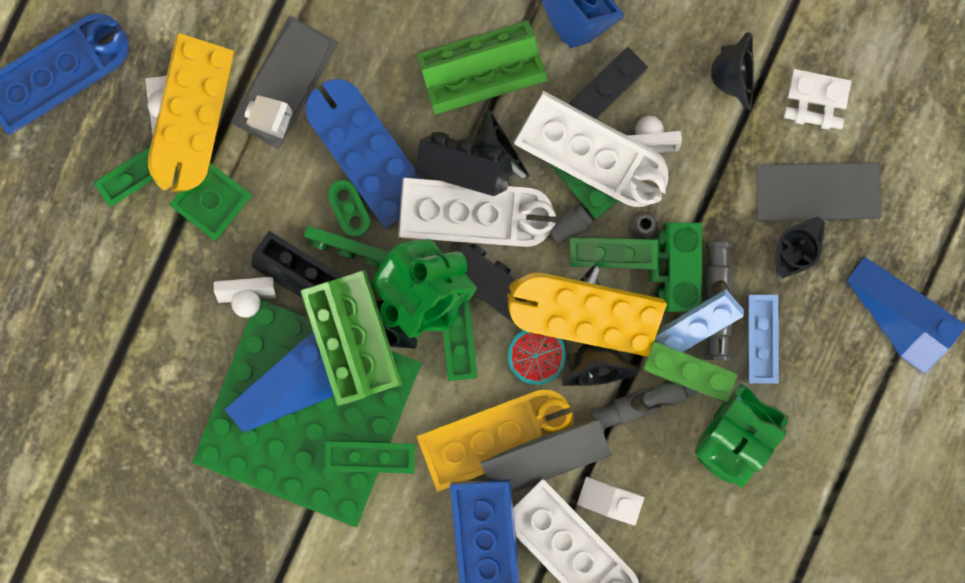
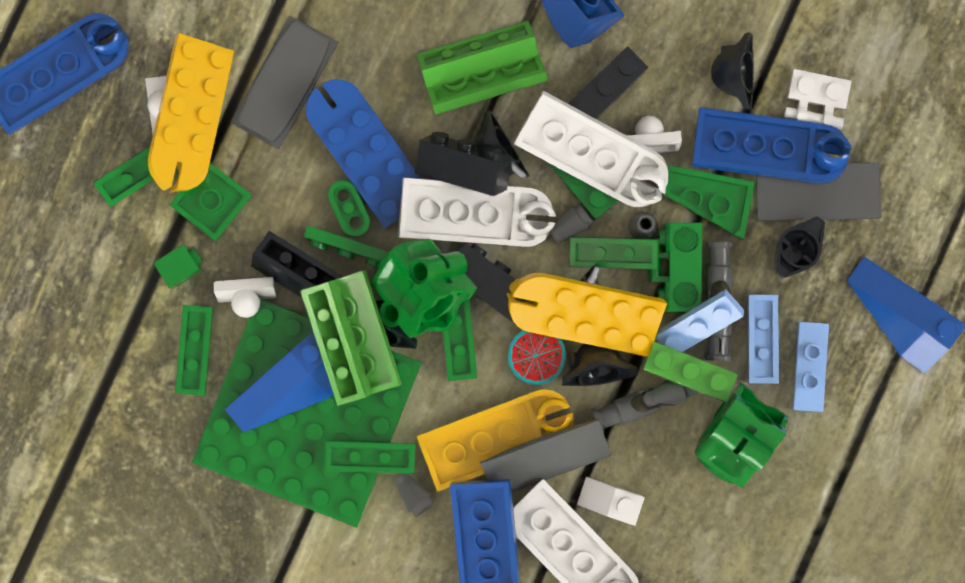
(179, 265): none -> green brick
(194, 350): none -> green plate
(269, 115): white slope -> none
(414, 495): none -> dark grey cone
(714, 197): none -> green wing
(769, 146): none -> blue plate
(810, 366): none -> light blue plate

